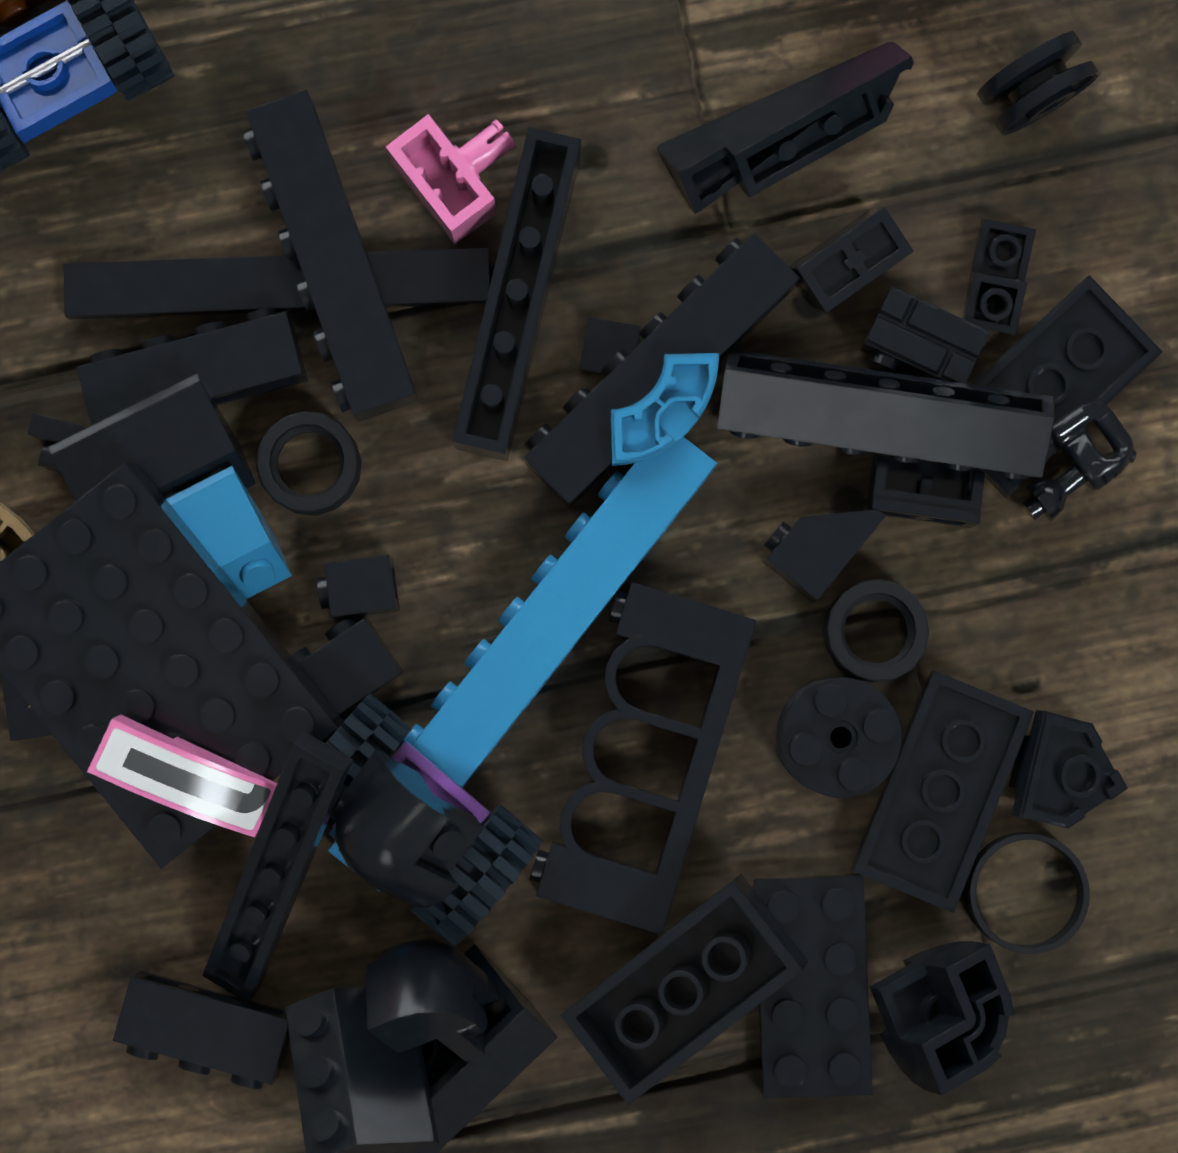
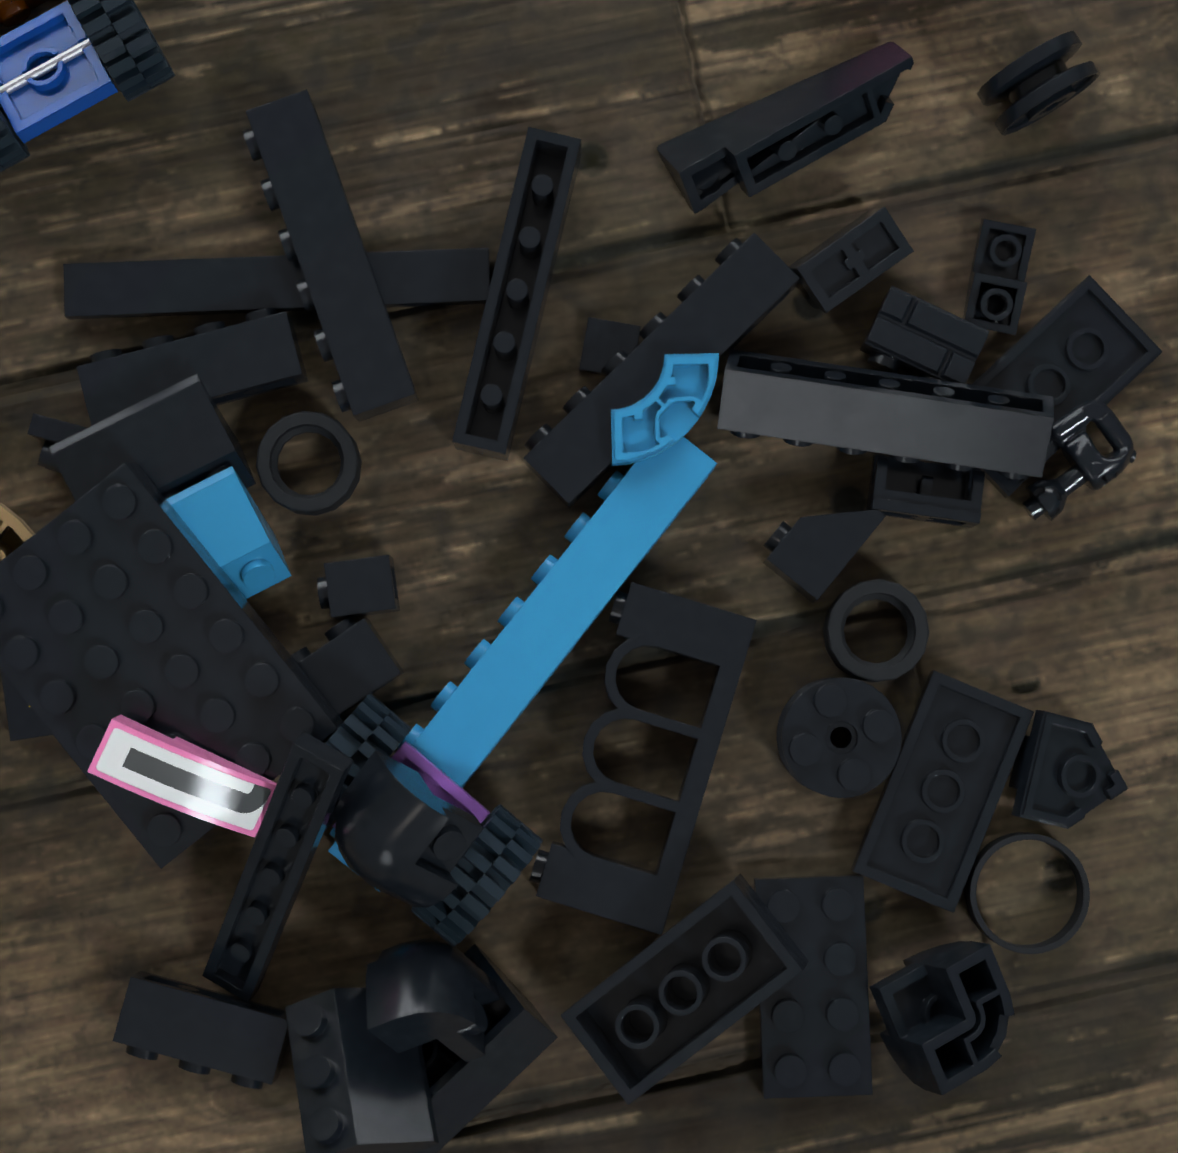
(448, 176): bright pink brick -> none

